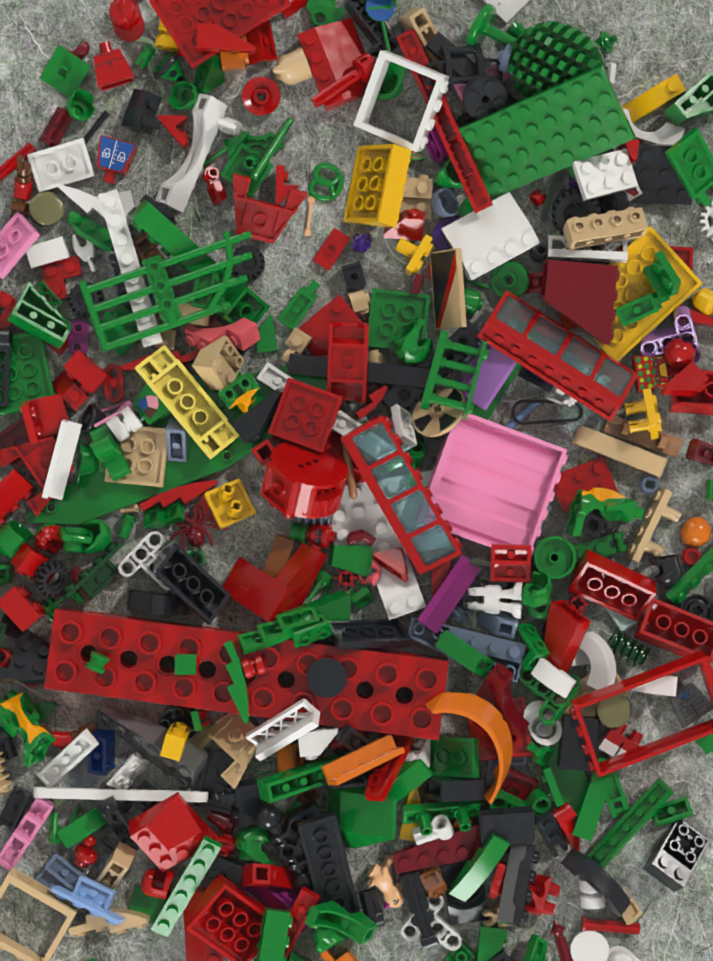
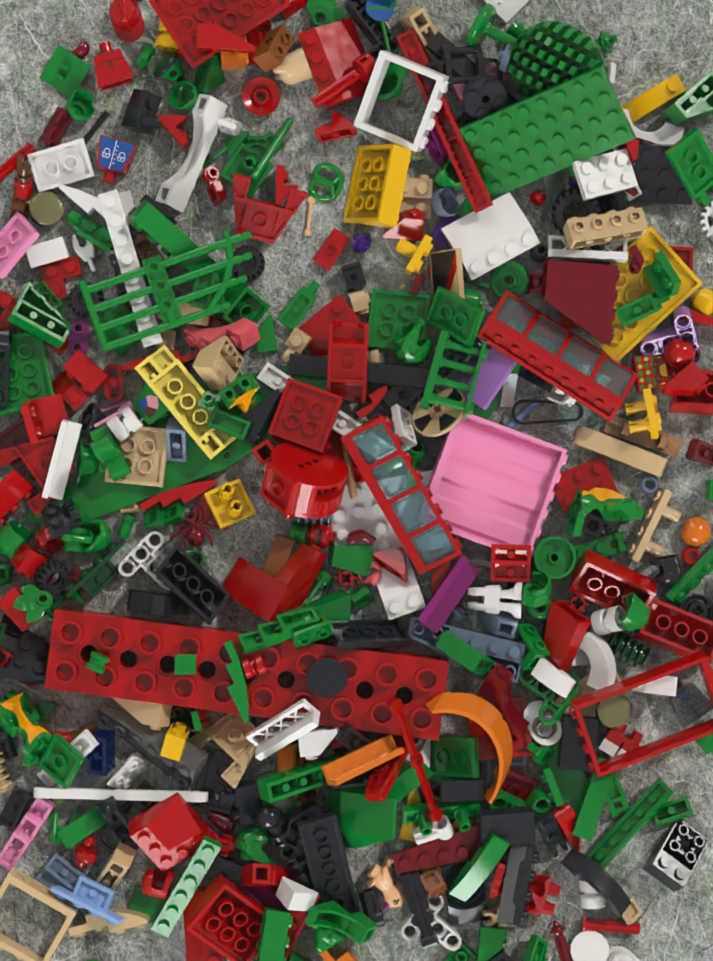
(30, 602): none -> green plate
(56, 518): none -> black plate
(61, 761): none -> green tile
(148, 713): none -> tan slope
(209, 405): none -> green plate
(229, 423): none -> green tile
(273, 48): none -> dark orange brick
(295, 896): none -> white slope
(339, 129): none -> red slope
(416, 760): none -> red piece
(455, 315): none -> green tile
(508, 391): none -> white sticker
(608, 620): none -> white wheel
(636, 261): none -> dark red arm
(636, 614): none -> green hair

